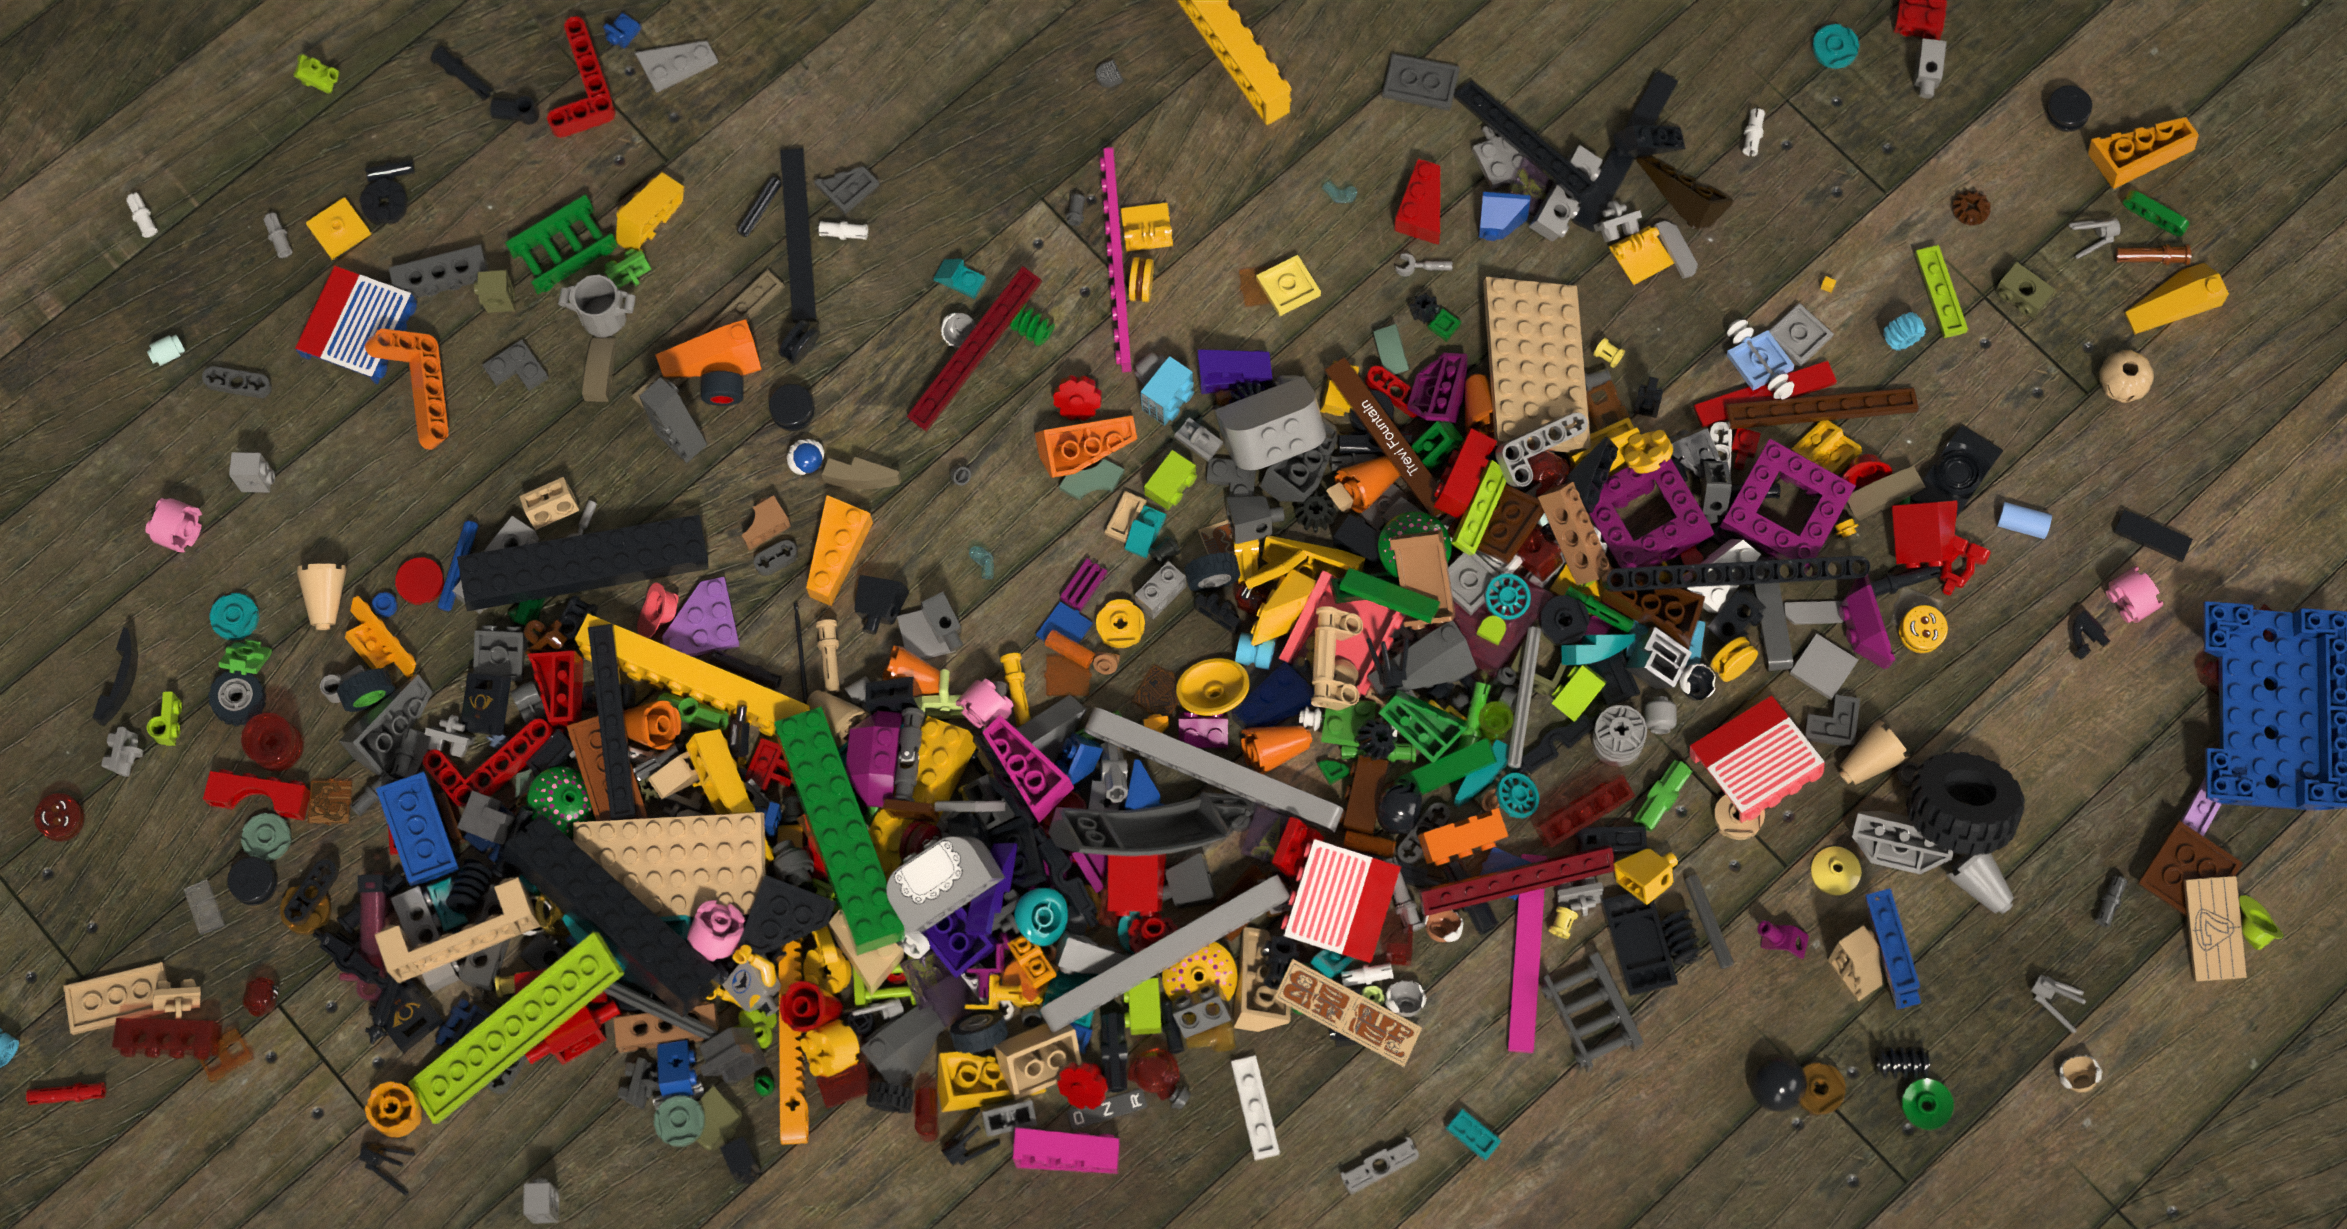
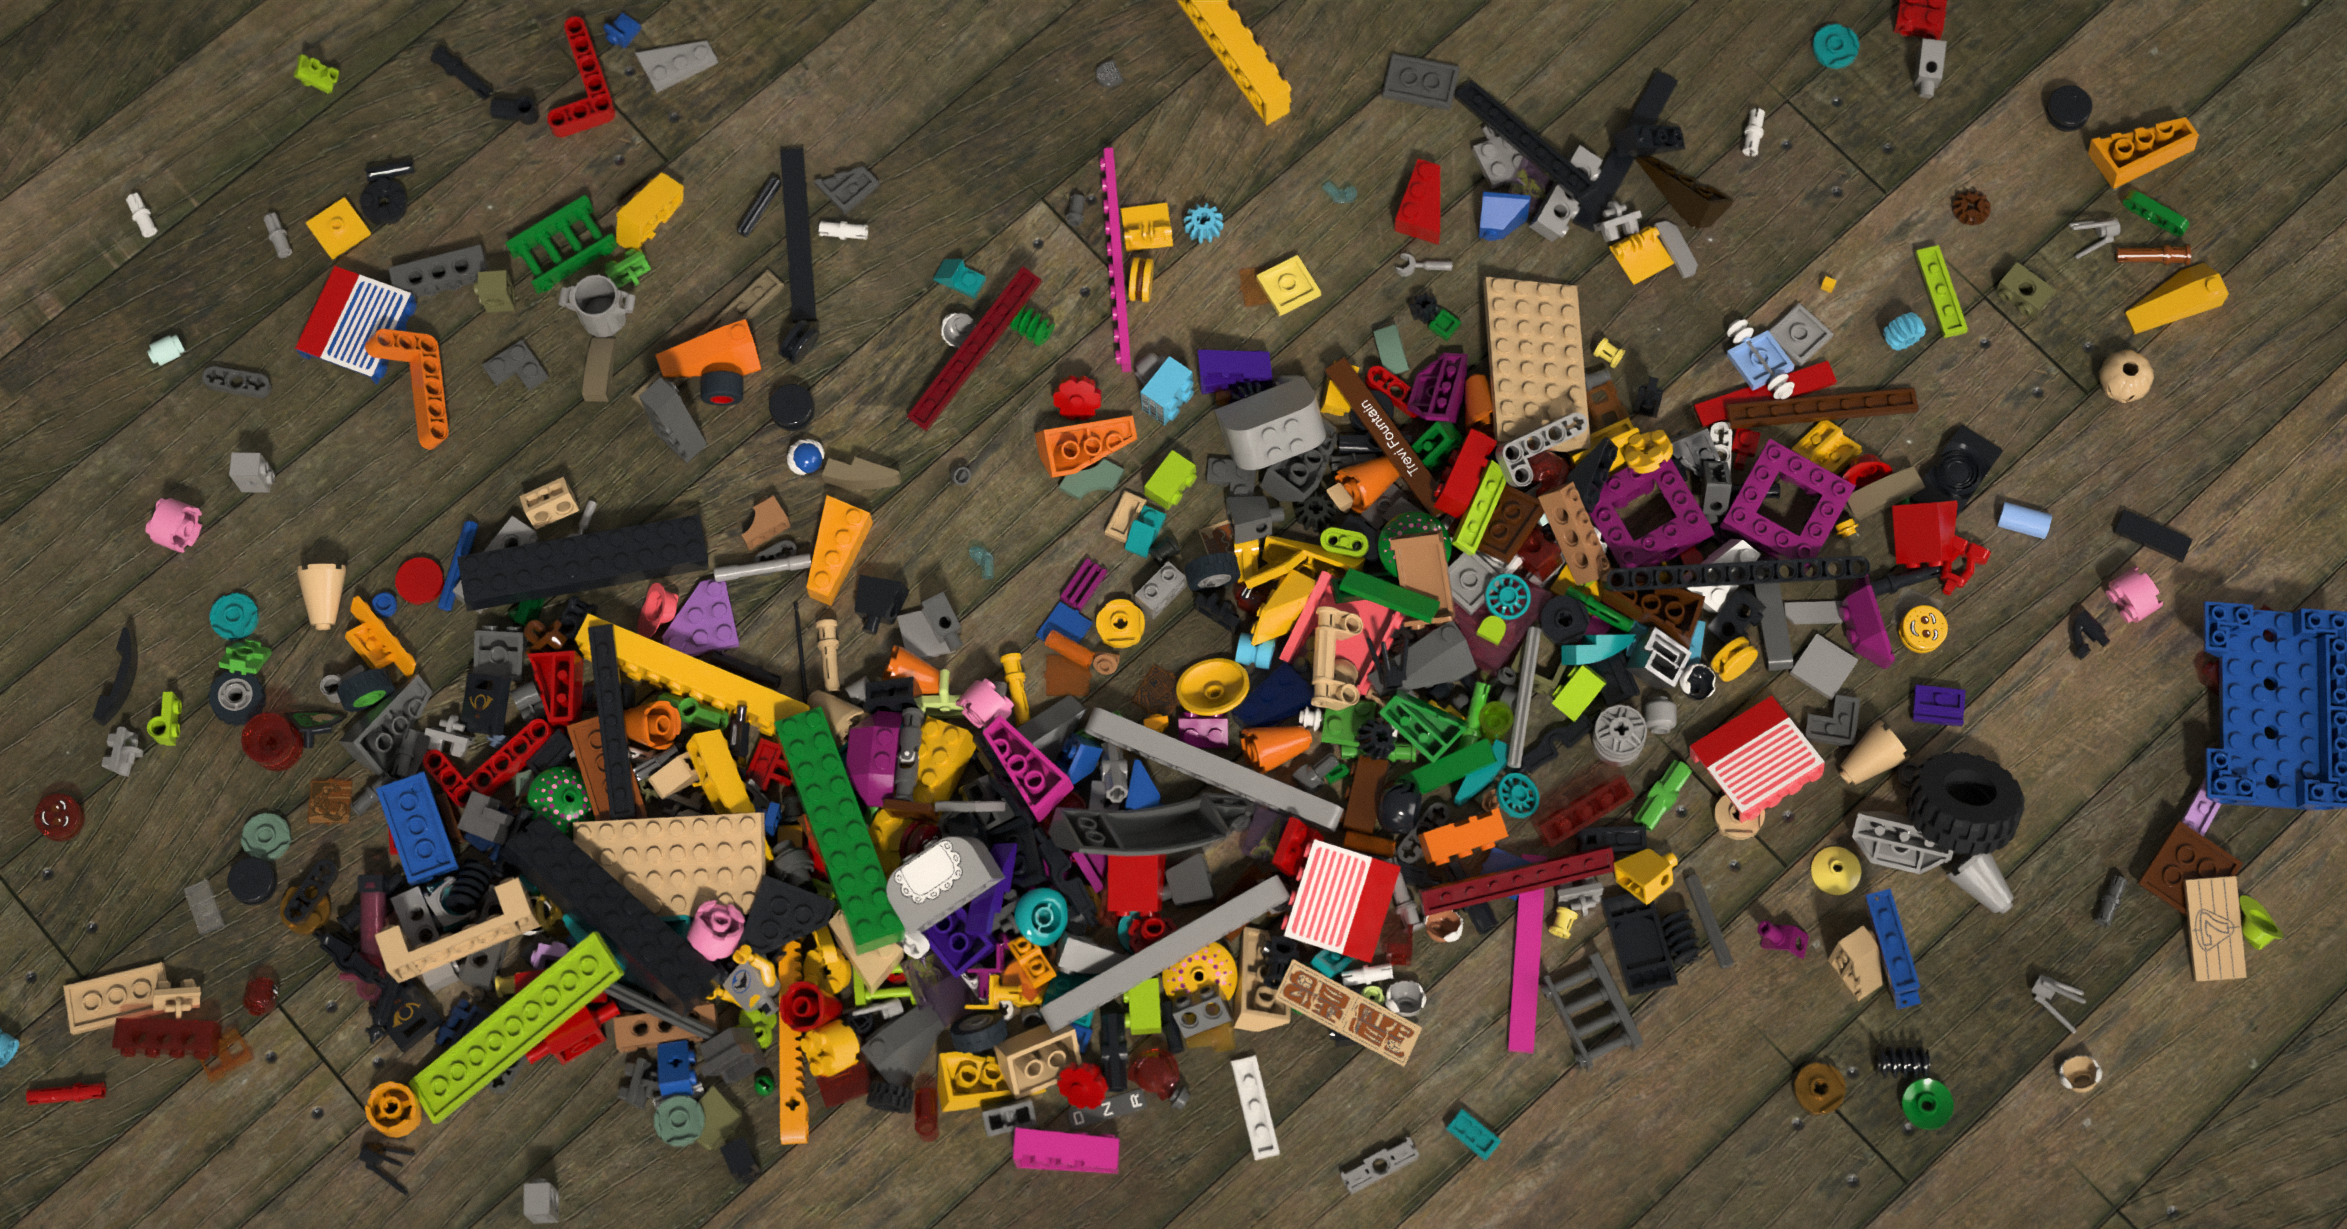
(228, 790): red arch -> none
(314, 723): none -> black shield
(446, 919): none -> light grey helmet
(547, 952): none -> lavender bracket
(736, 571): none -> light grey piece
(954, 1149): black plant -> none
(1197, 217): none -> medium azure gear
(1198, 439): light grey hips -> none
(1310, 777): none -> dark grey axle
(1345, 542): none -> lime plate
(1778, 1082): black piece -> none
(1938, 705): none -> dark purple plate

